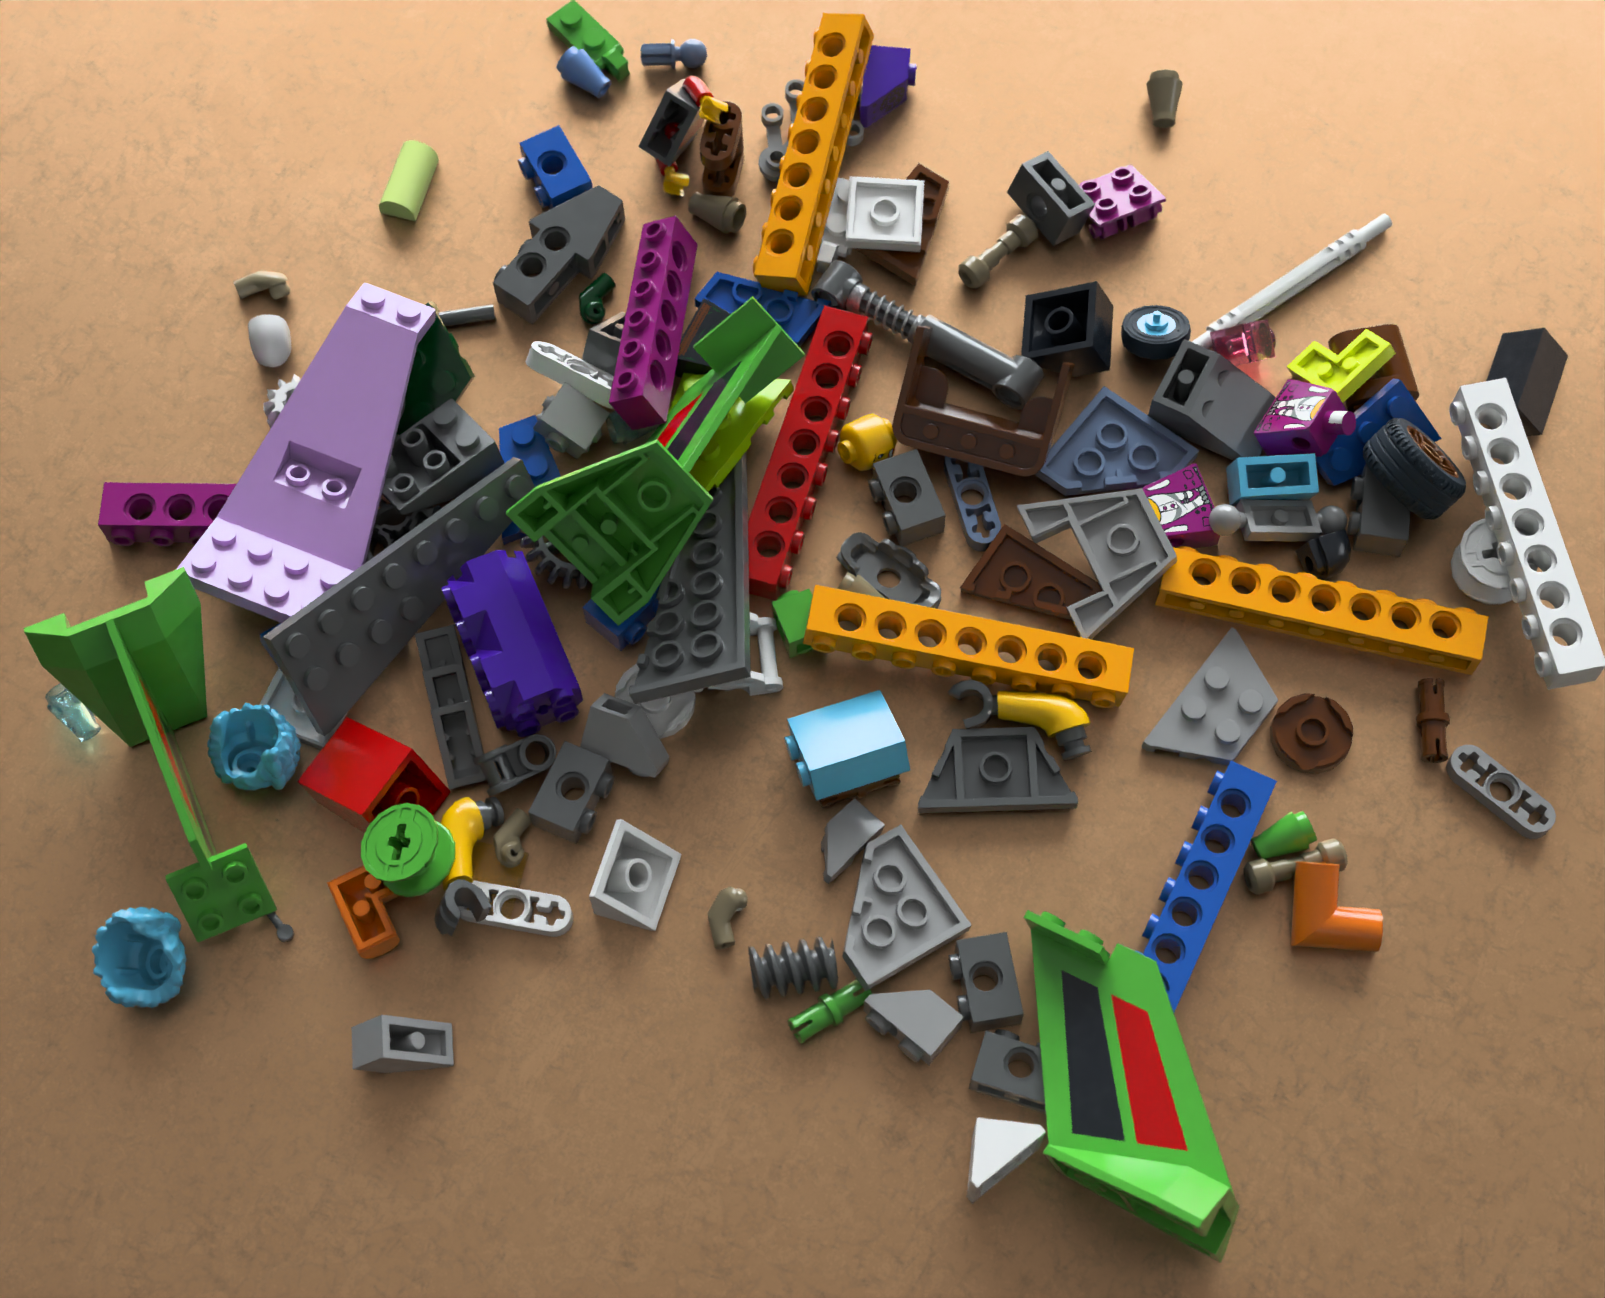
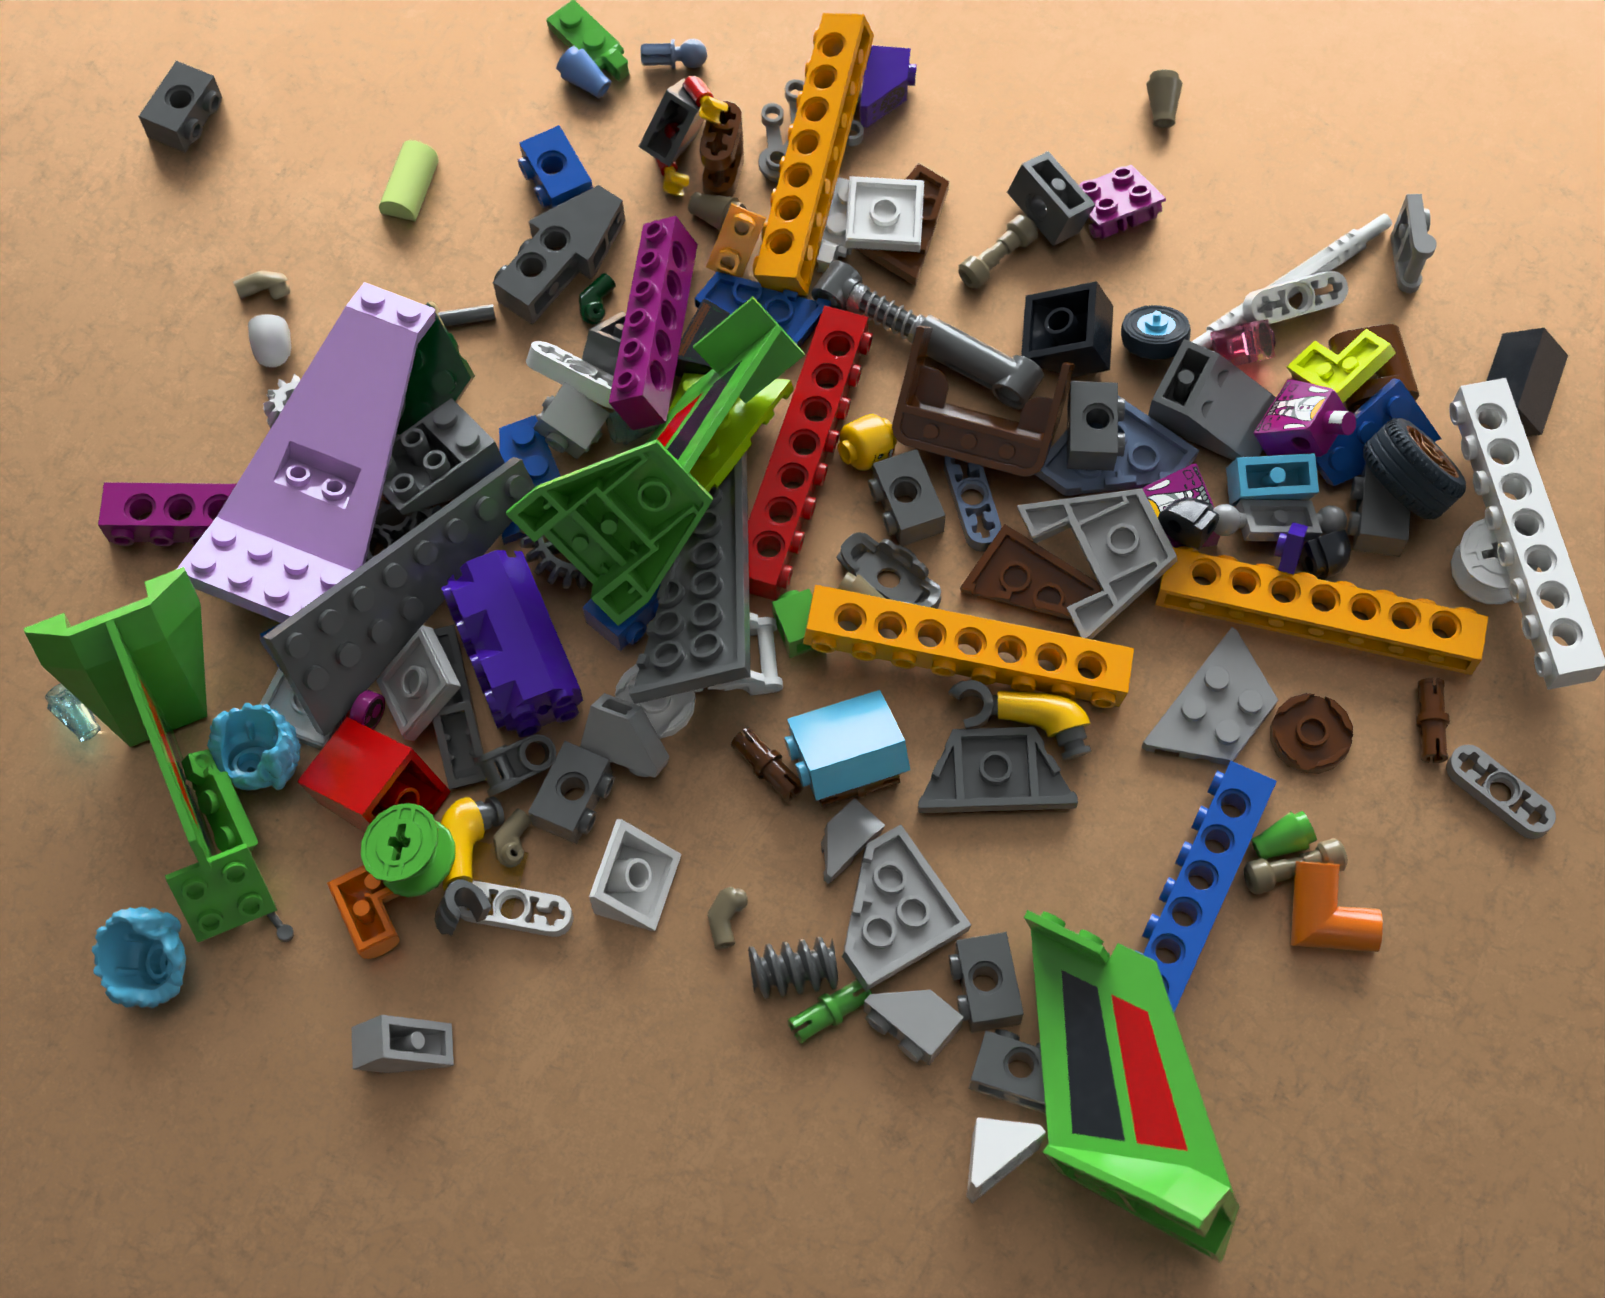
(181, 106): none -> dark grey brick
(219, 802): none -> bright green hinge
(368, 708): none -> magenta tile
(418, 683): none -> light grey tile
(735, 241): none -> light orange hips
(767, 764): none -> reddish brown pin
(1088, 446): none -> dark grey brick
(1189, 521): none -> black piece
(1290, 547): none -> dark purple plate
(1309, 303): none -> white beam
(1411, 243): none -> light grey plate

